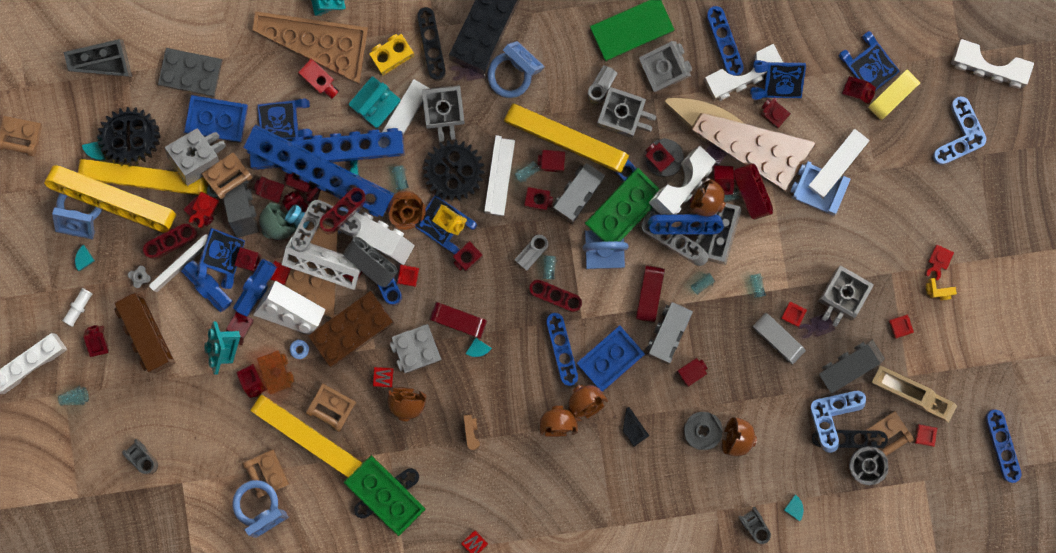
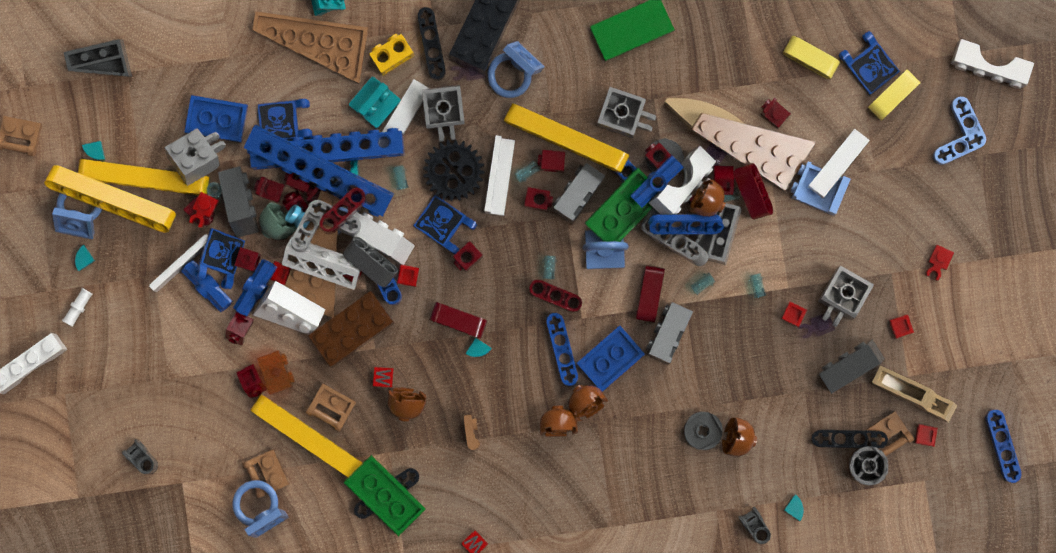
(76, 396): clear light blue cone -> none
(96, 340): dark red bracket -> none
(110, 137): black gear -> none
(144, 333): reddish brown brick -> none
(145, 278): light grey plate -> none
(160, 241): dark red beam -> none
(190, 72): dark grey plate -> none
(220, 347): teal bracket -> none
(224, 171): medium nougat plate -> none
(294, 345): light blue plate -> none
(312, 72): red torso -> none
(405, 210): dark orange cylinder -> none
(415, 349): light grey plate -> none
(449, 220): yellow bracket -> none
(530, 253): light grey piece -> none
(602, 83): light grey piece -> none
(633, 428): black tile -> none
(665, 66): light grey plate -> none
(666, 172): none -> blue piece
(692, 371): dark red brick -> none
(722, 83): white arch -> none
(727, 41): blue beam -> none
(779, 338): light grey beam -> none
(781, 81): flag -> none
(811, 57): none -> light yellow beam
(829, 411): light blue beam -> none
(859, 90): dark red bracket -> none
(944, 293): yellow bracket -> none

